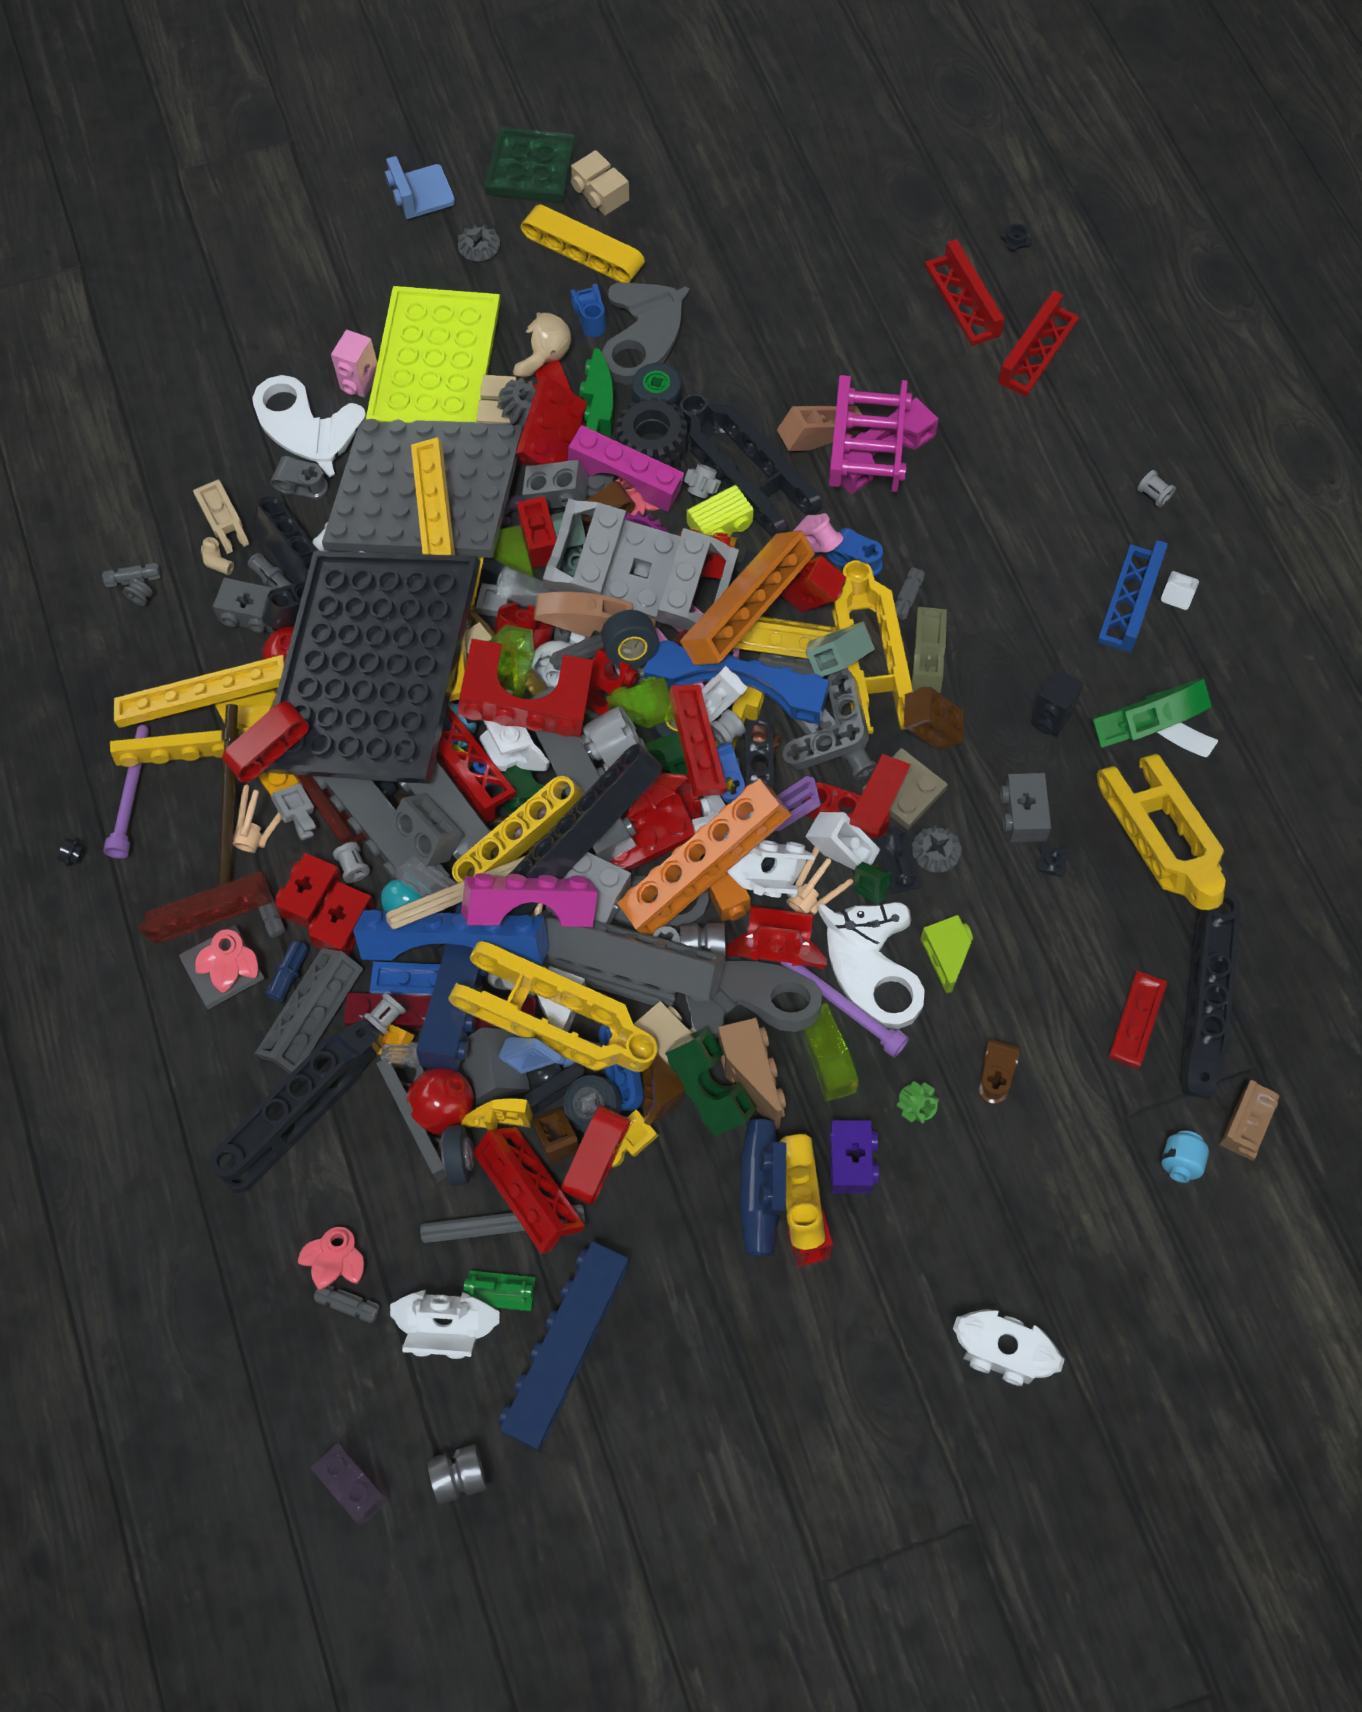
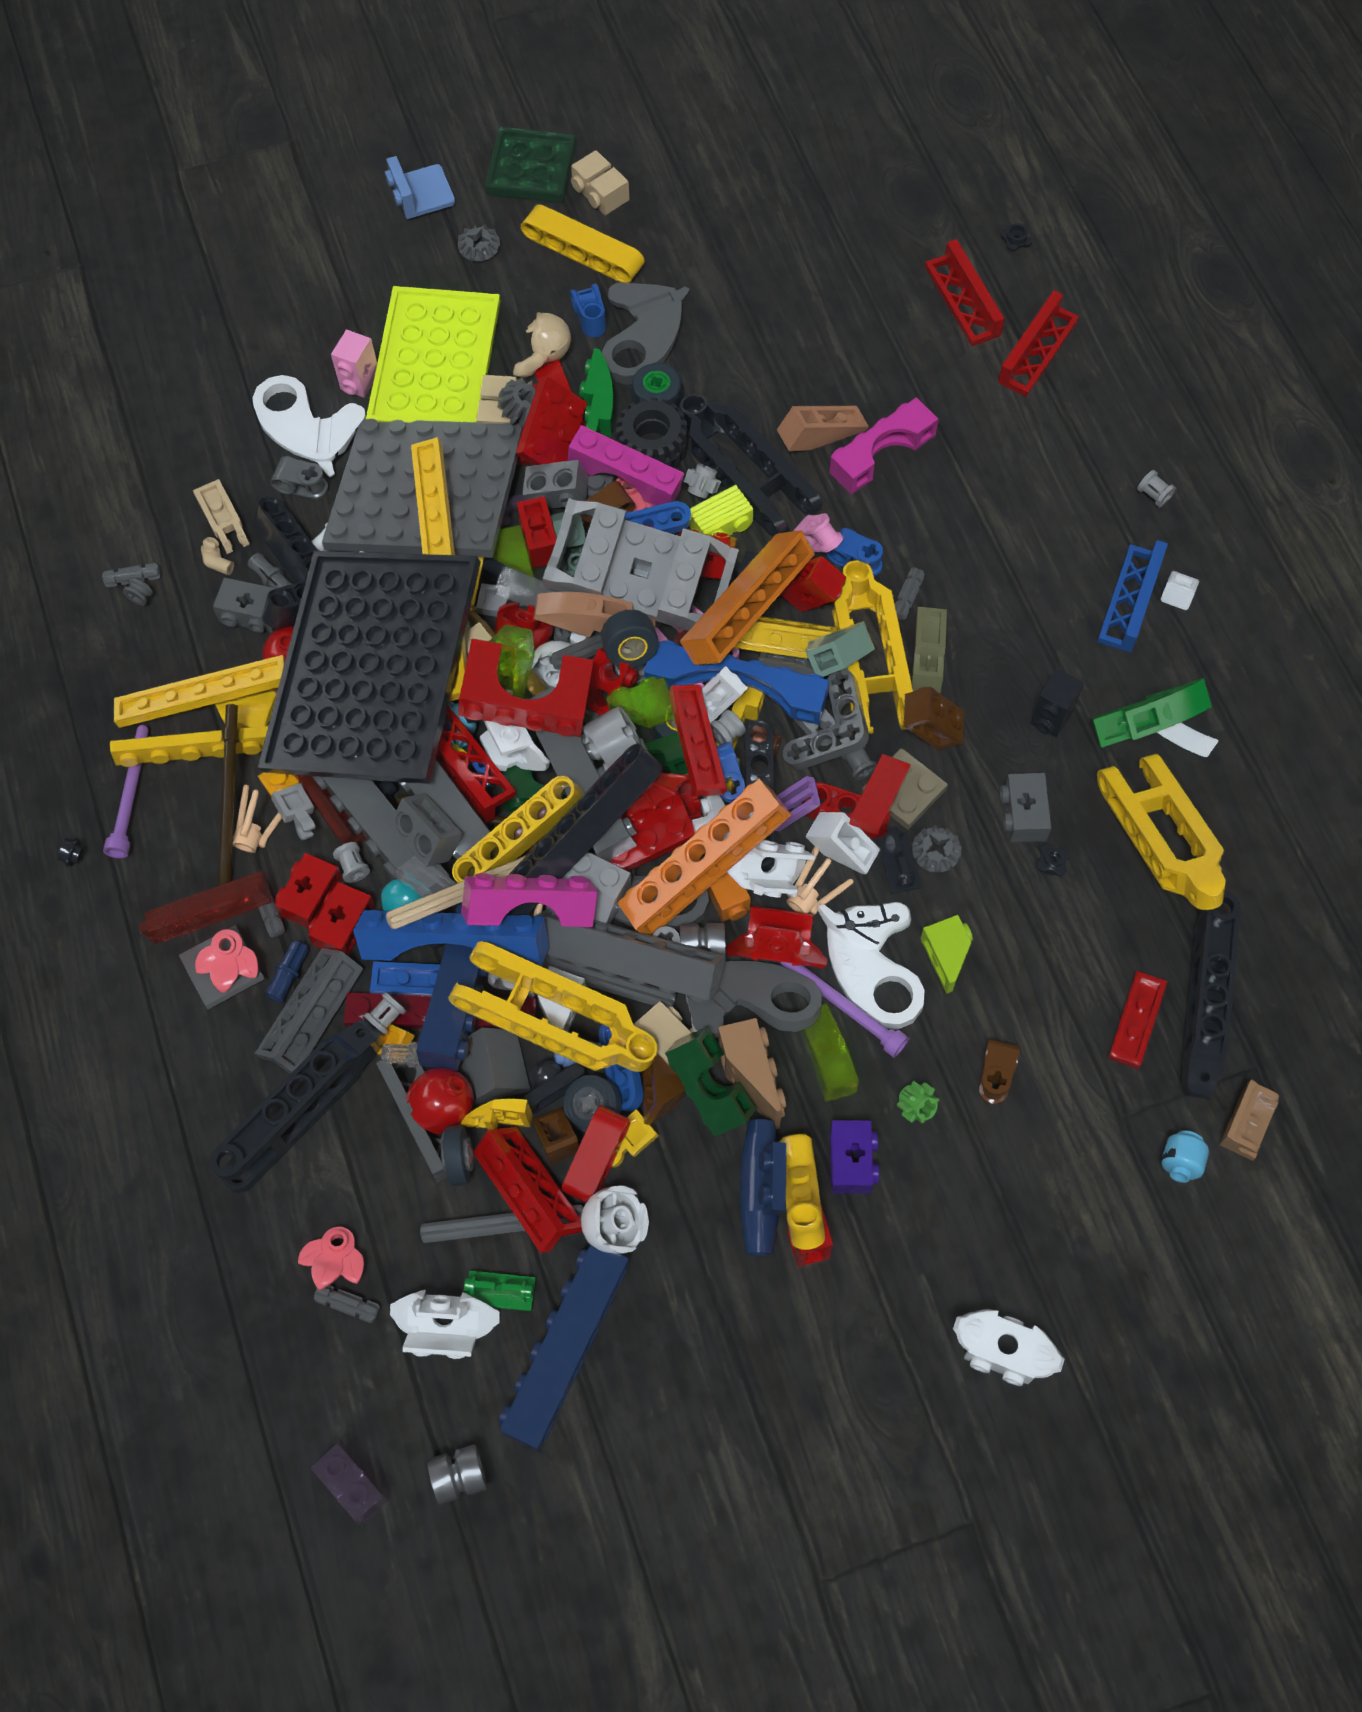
(265, 741): red beam -> none
(527, 1054): medium blue slope -> none
(614, 1220): none -> white cylinder
(661, 516): none -> blue plate
(846, 419): dark pink fence -> none
(871, 882): dark green tile -> none

